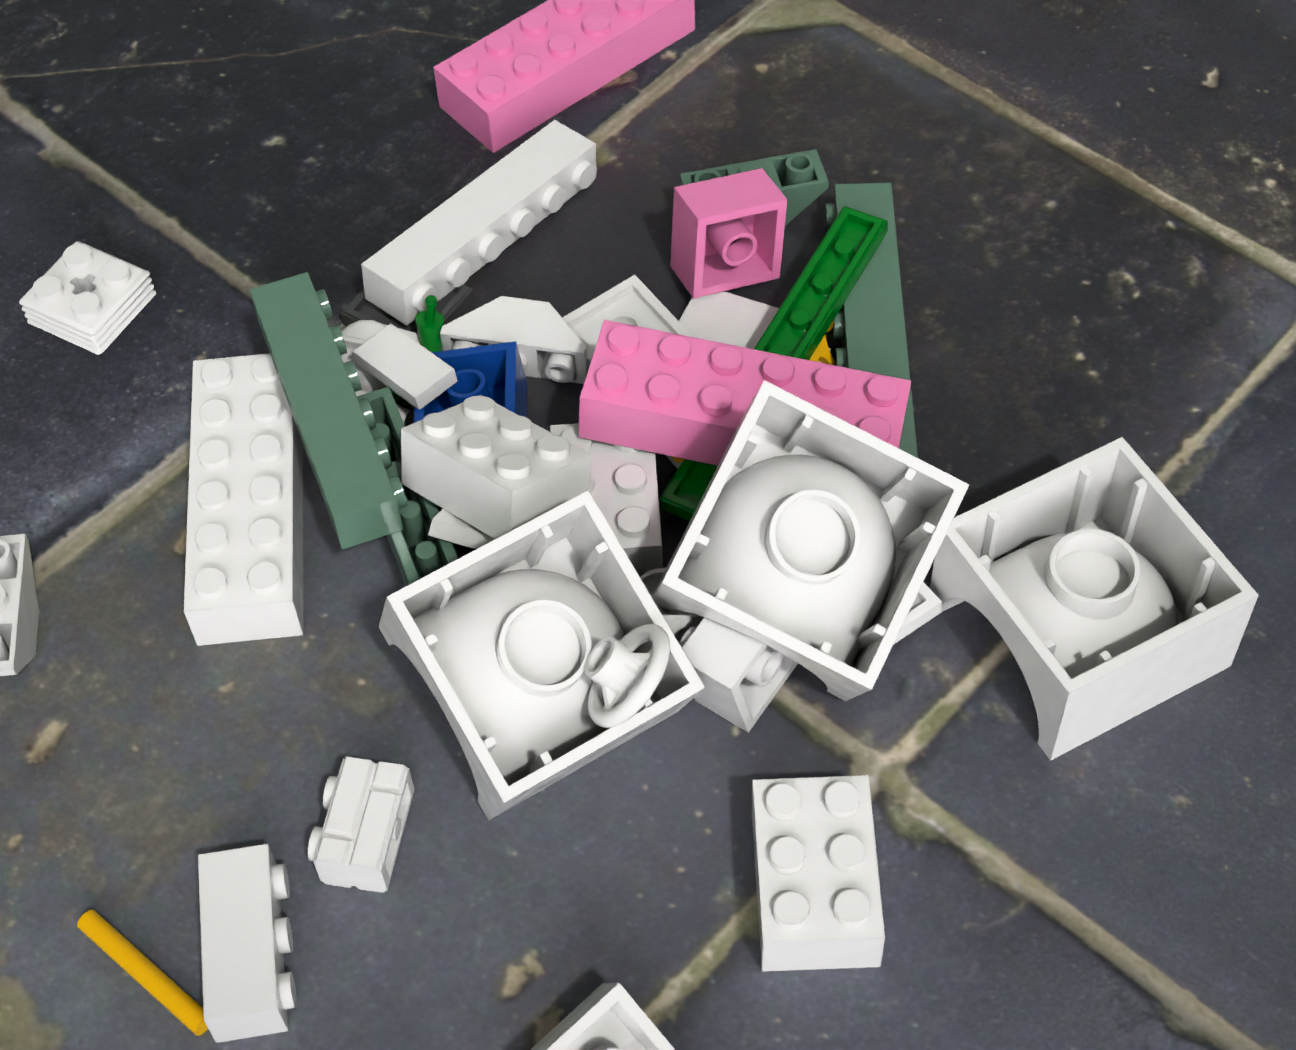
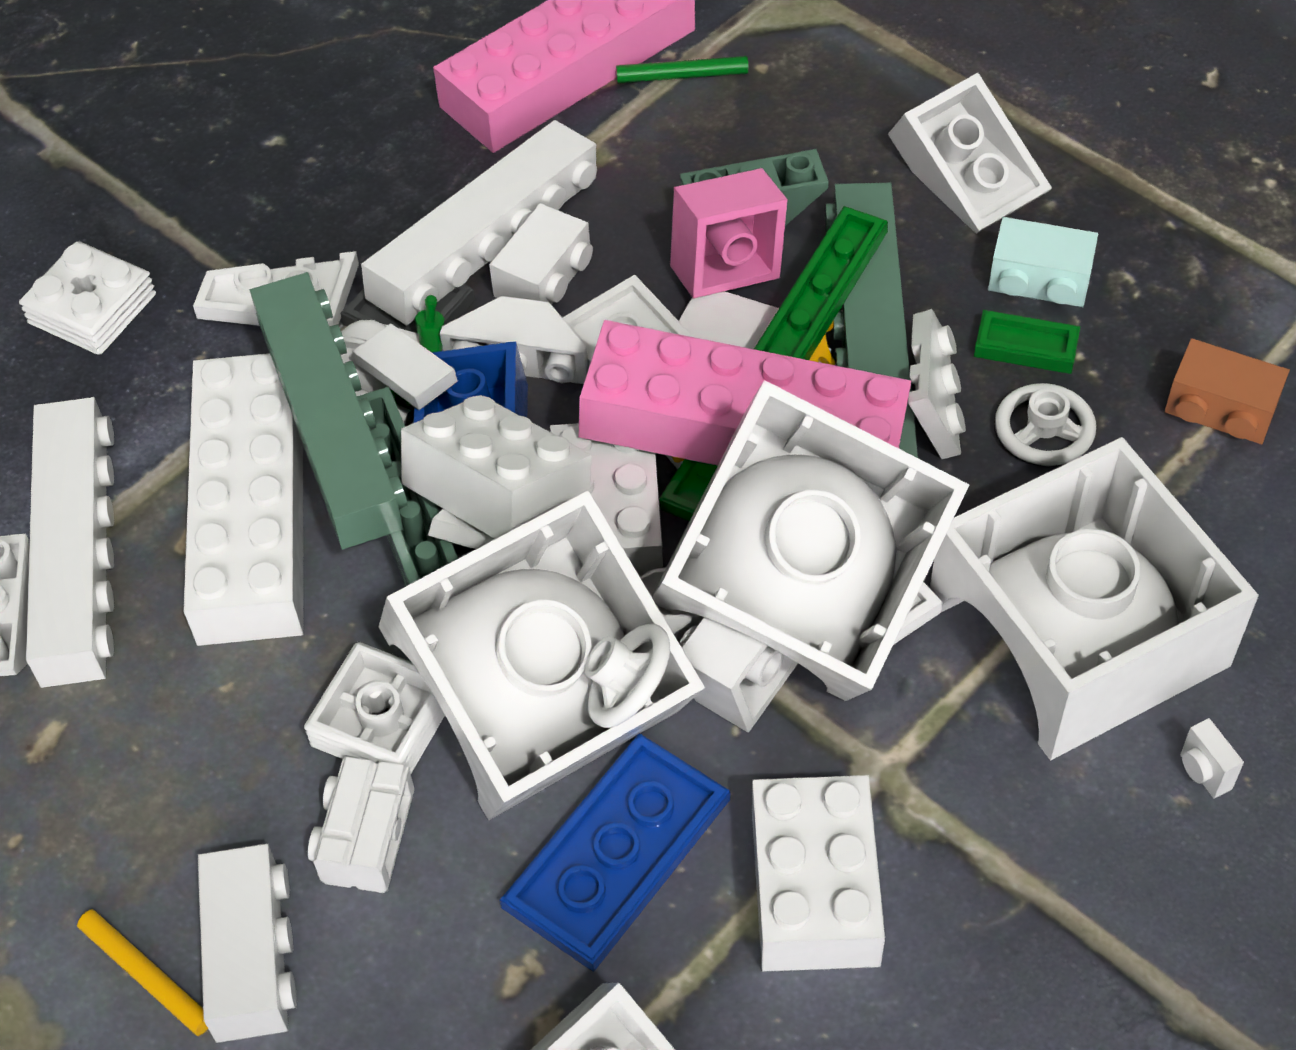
(70, 544): none -> white brick
(227, 296): none -> white wing
(368, 685): none -> white brick
(542, 256): none -> white brick
(615, 851): none -> blue tile
(682, 69): none -> green bar
(936, 384): none -> white wing
(969, 154): none -> white slope
(1027, 341): none -> green tile
(1042, 261): none -> light aqua brick
(1047, 418): none -> white piece
(1210, 758): none -> white plate
(1226, 391): none -> nougat brick

